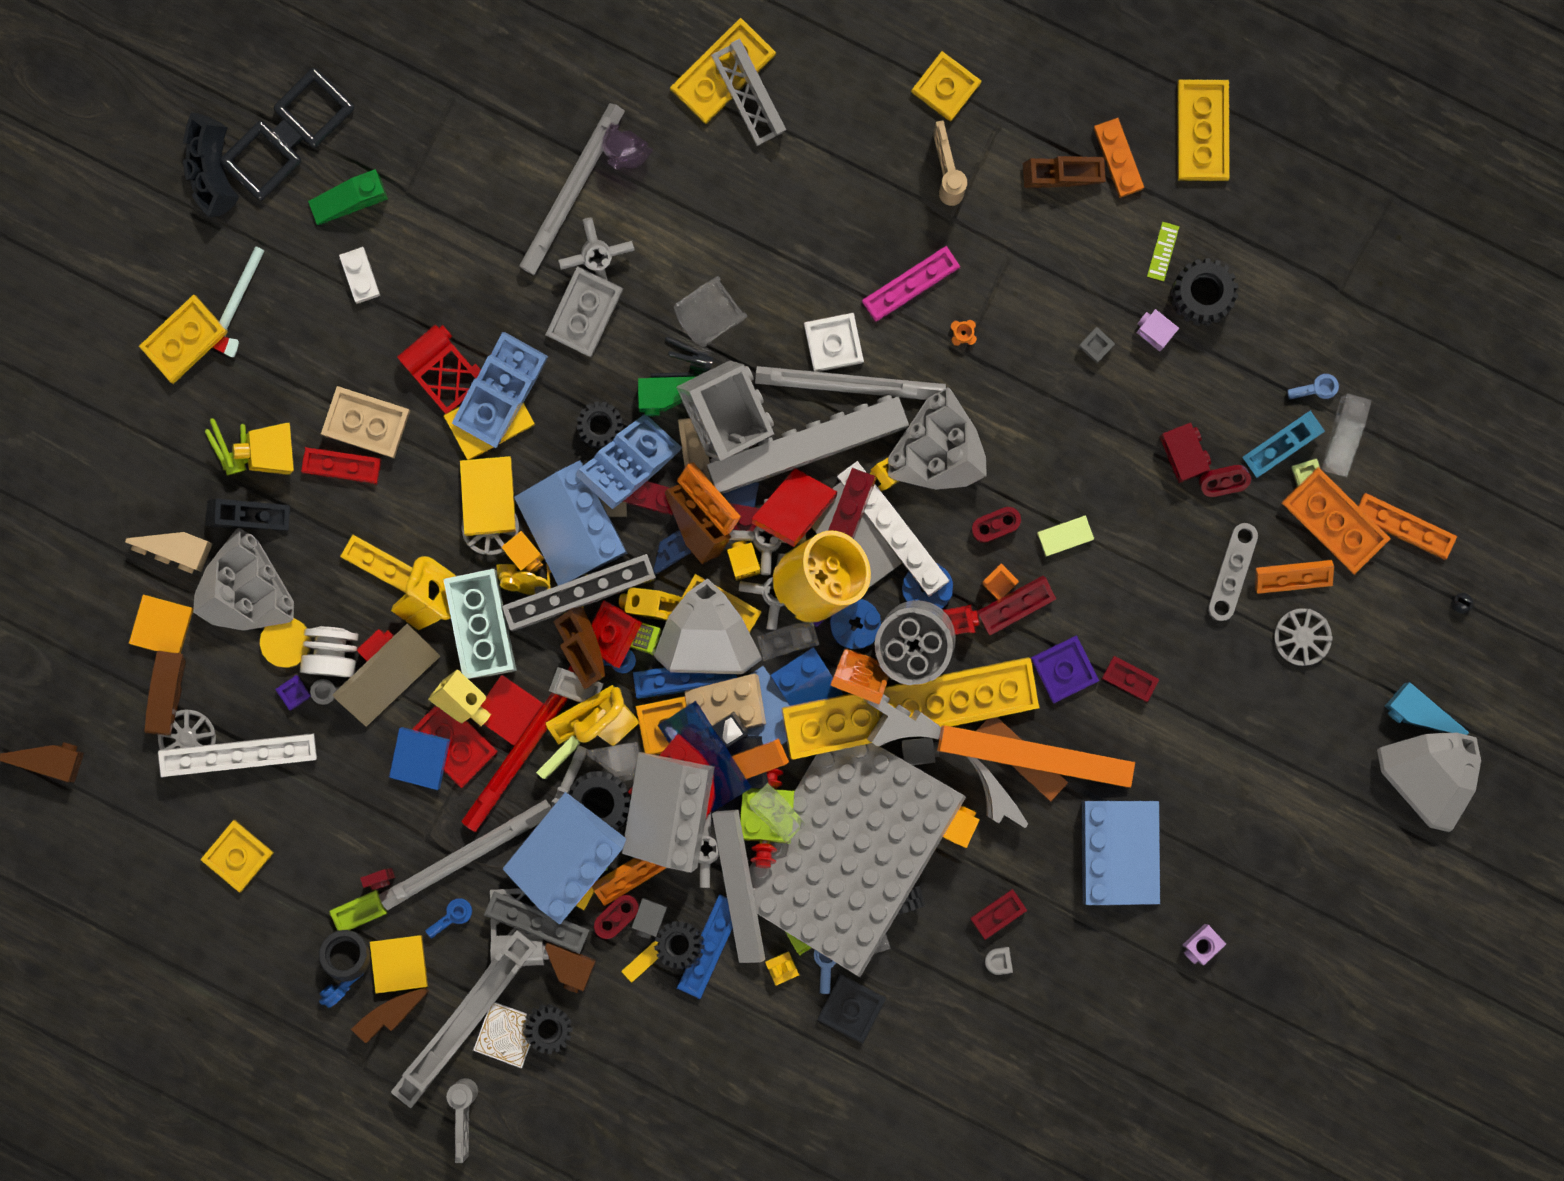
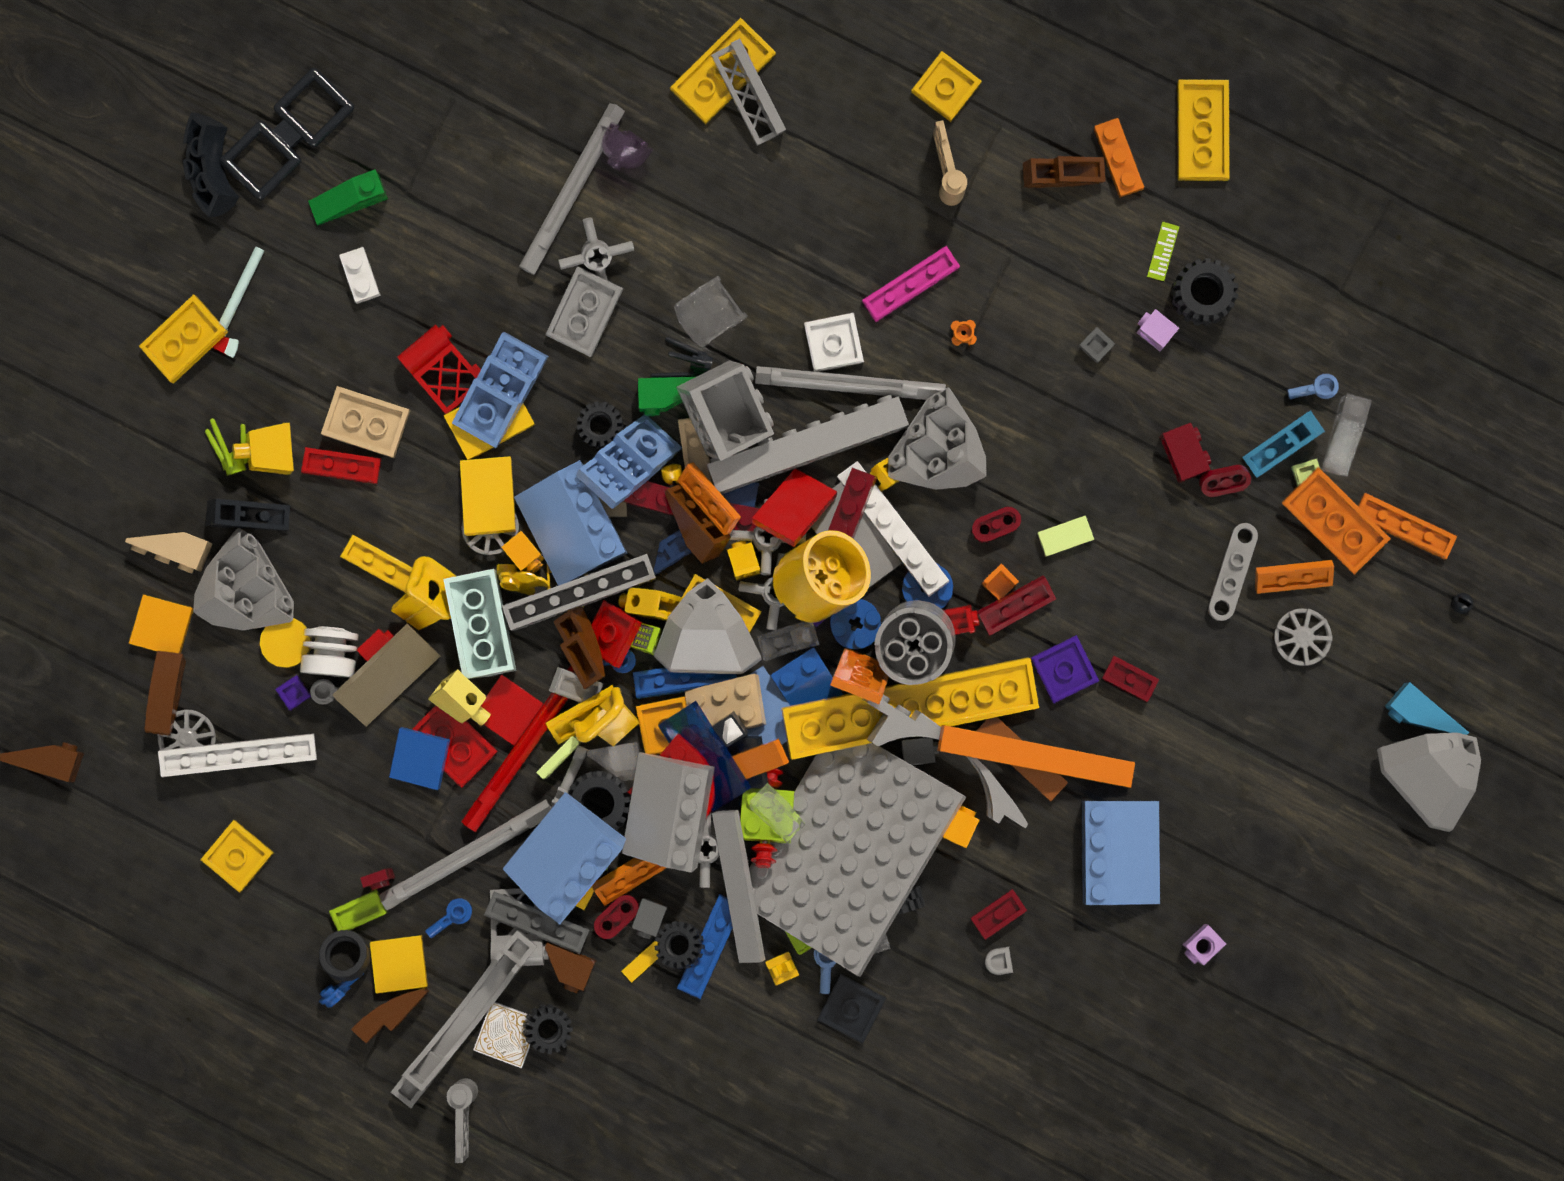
(671, 473): none -> yellow hinge

